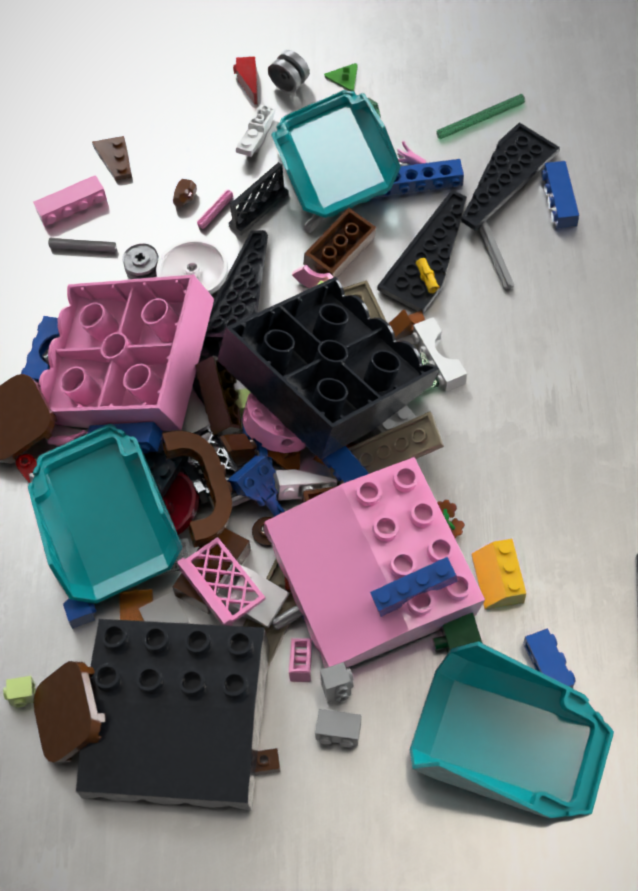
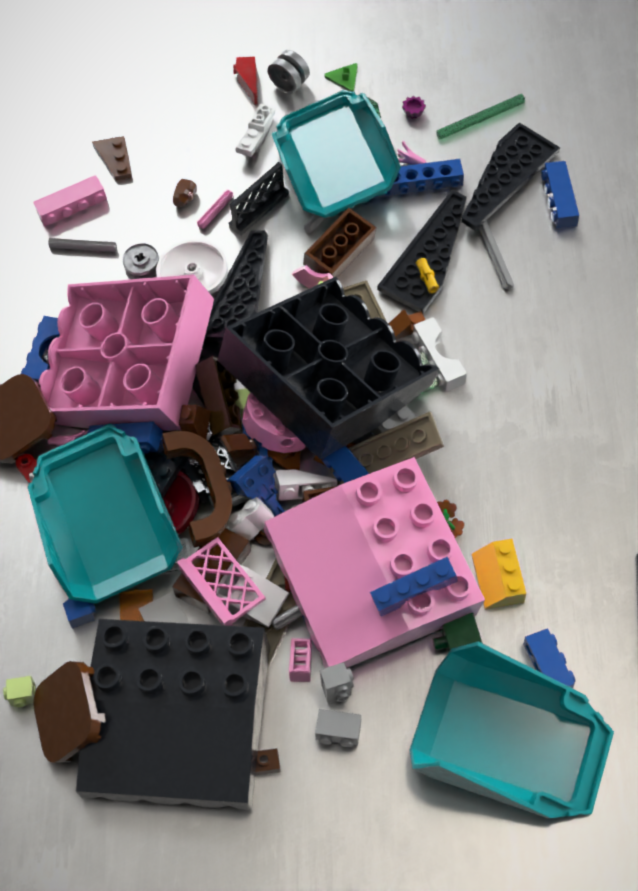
(194, 419): none -> reddish brown slope
(250, 519): none -> white brick
(413, 107): none -> magenta piece

